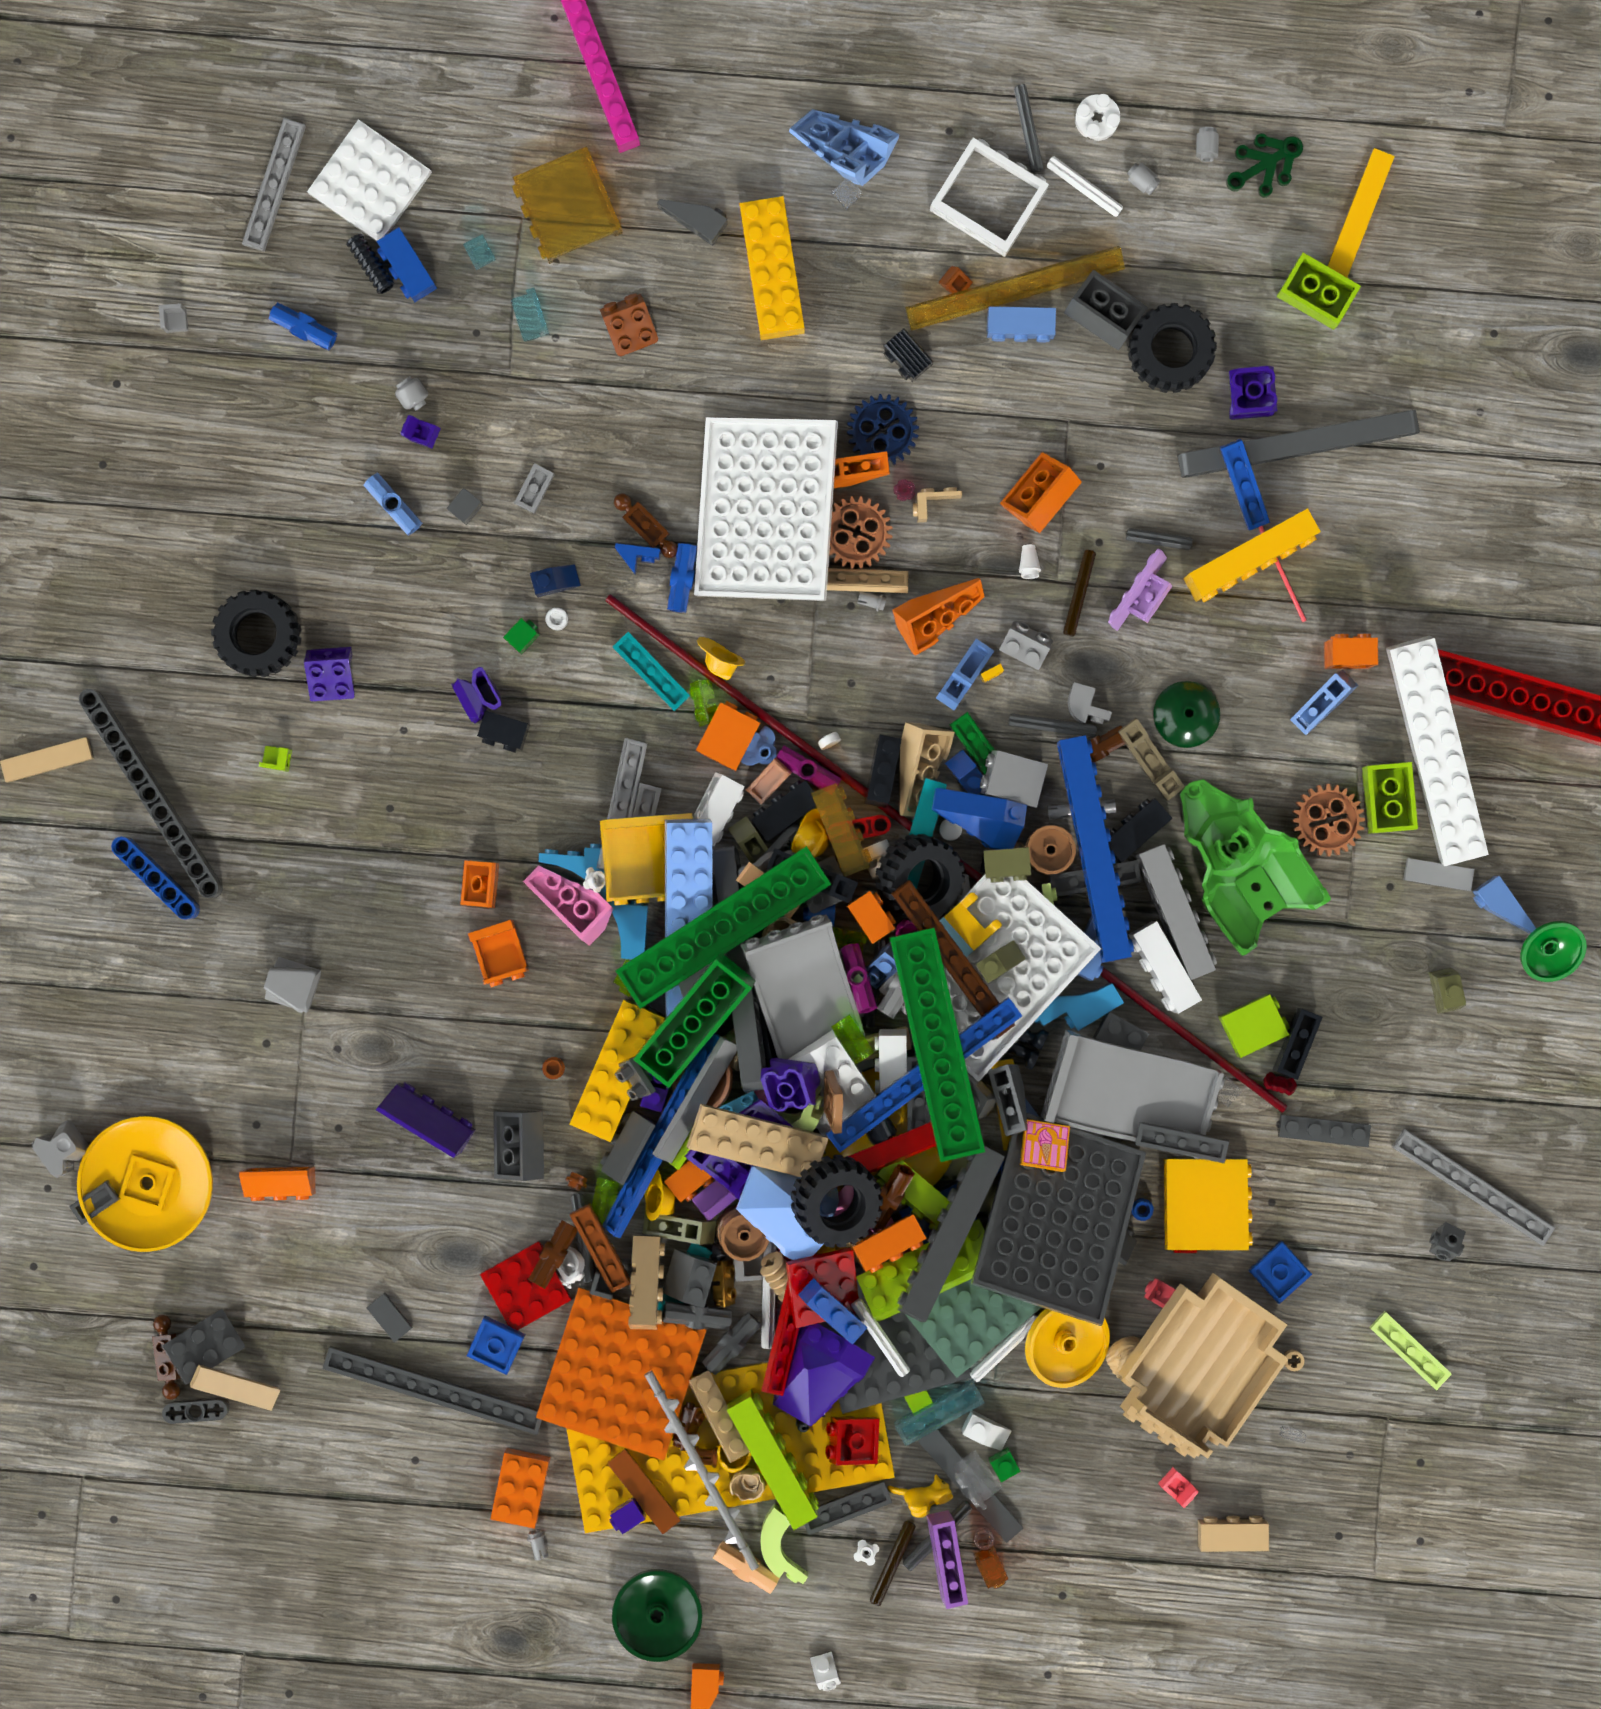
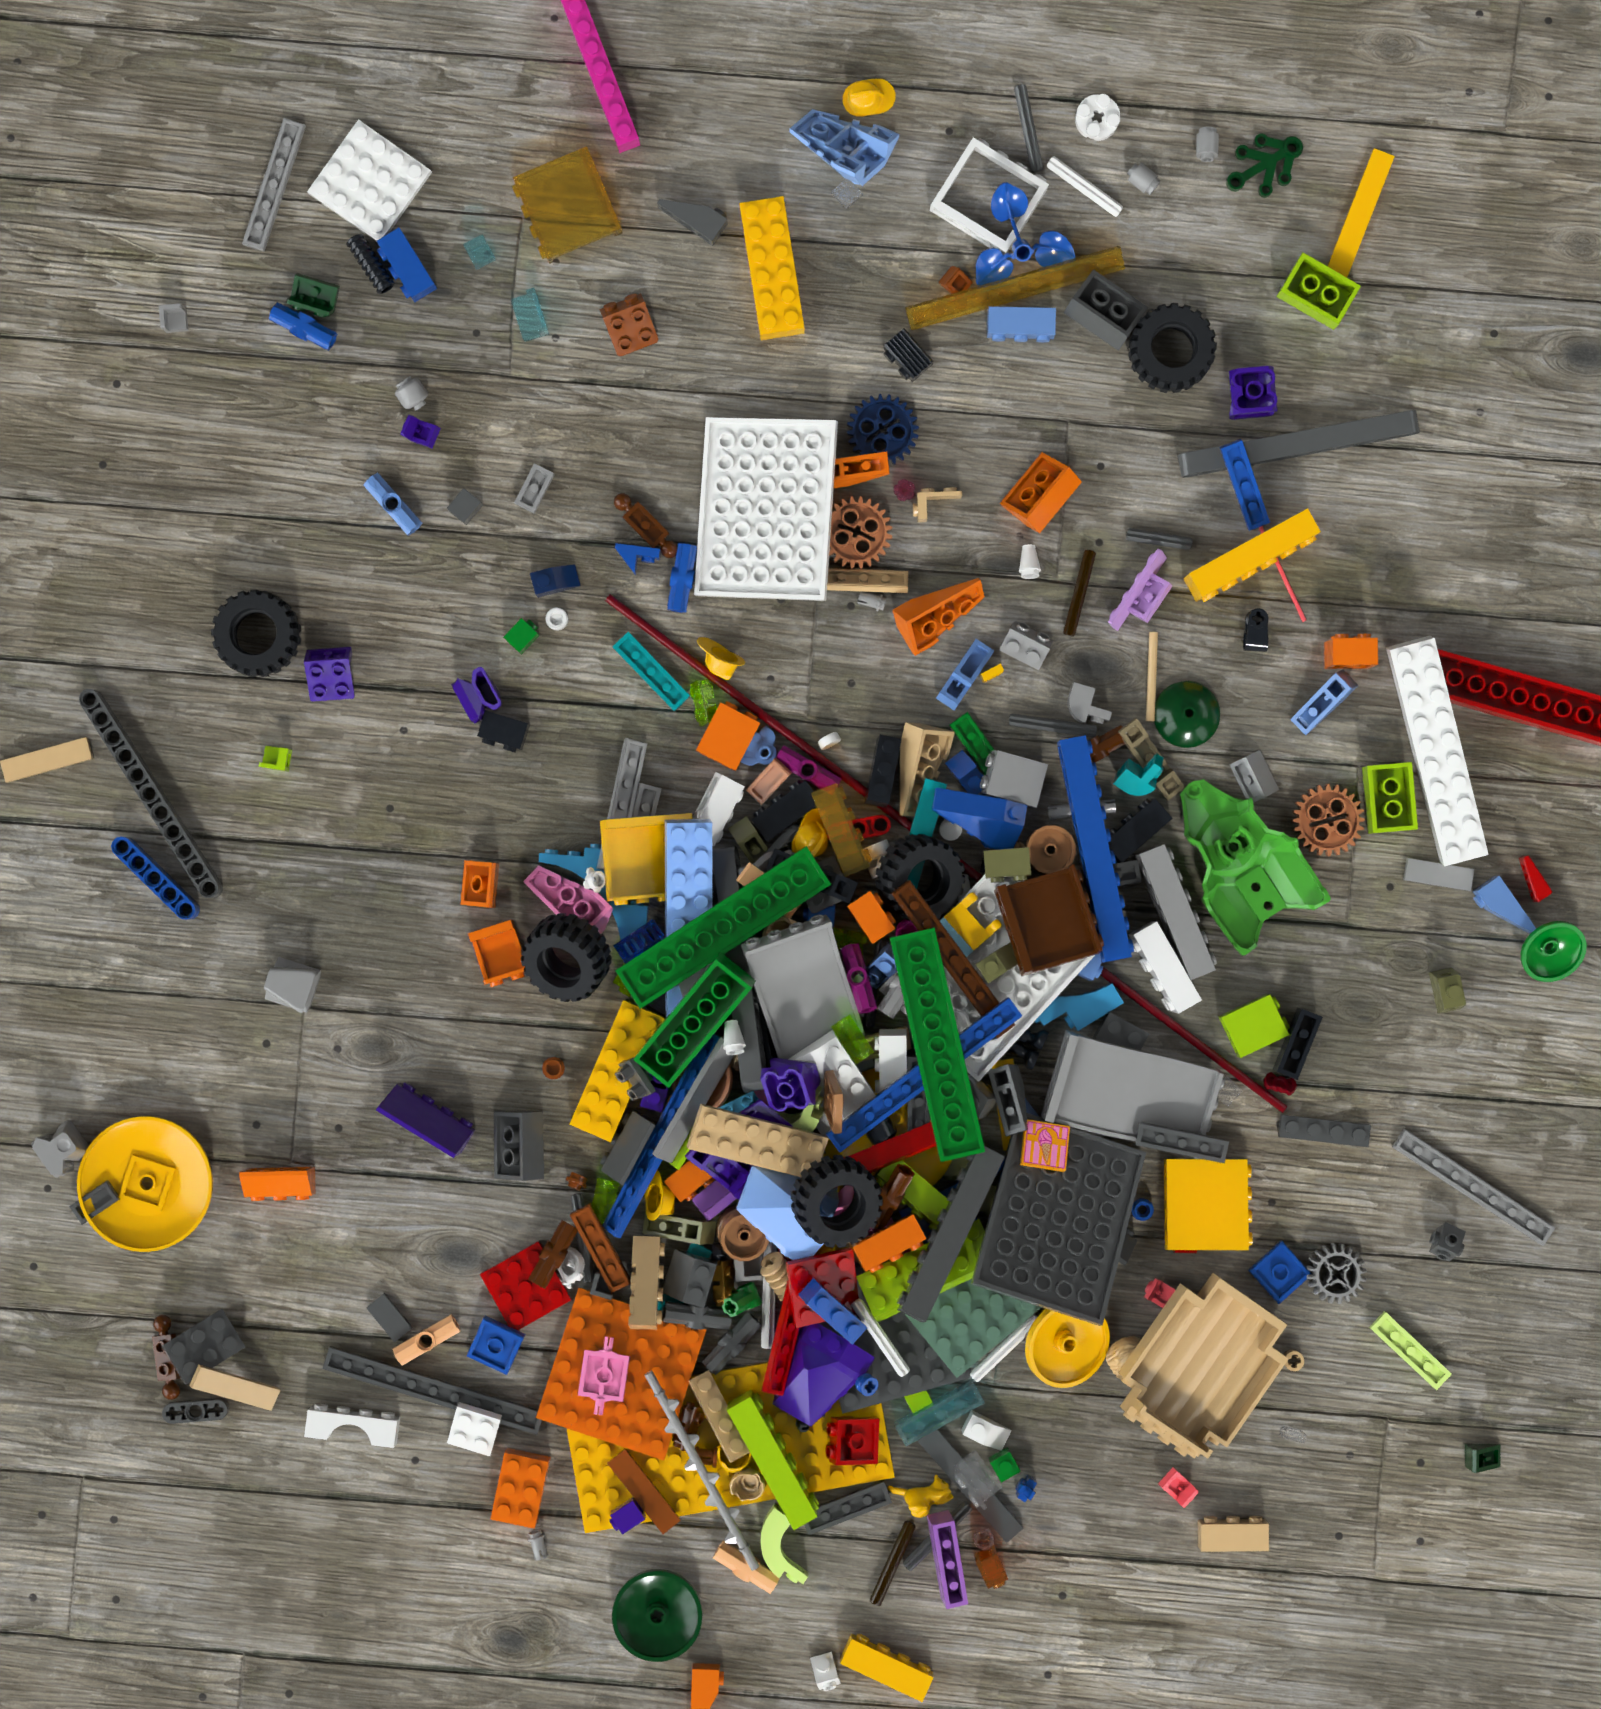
(313, 295): none -> dark green bracket
(380, 1429): none -> white arch
(414, 1346): none -> light nougat piece
(474, 1429): none -> white plate
(580, 941): none -> black tyre
(603, 1375): none -> bright pink plate
(655, 931): none -> clear blue slope
(733, 1038): none -> white cone
(743, 1299): none -> green piece
(866, 1546): white plate -> none
(868, 97): none -> yellow piece
(870, 1388): none -> blue bush
(887, 1667): none -> yellow brick
(1025, 1488): none -> blue plate
(1049, 920): none -> reddish brown panel
(1053, 246): none -> blue plant
(1139, 780): none -> teal brick
(1151, 676): none -> tan bar
(1254, 776): none -> light grey panel
(1256, 636): none -> black piece
(1349, 1288): none -> light grey gear
(1482, 1457): none -> dark green slope
(1536, 883): none -> red slope

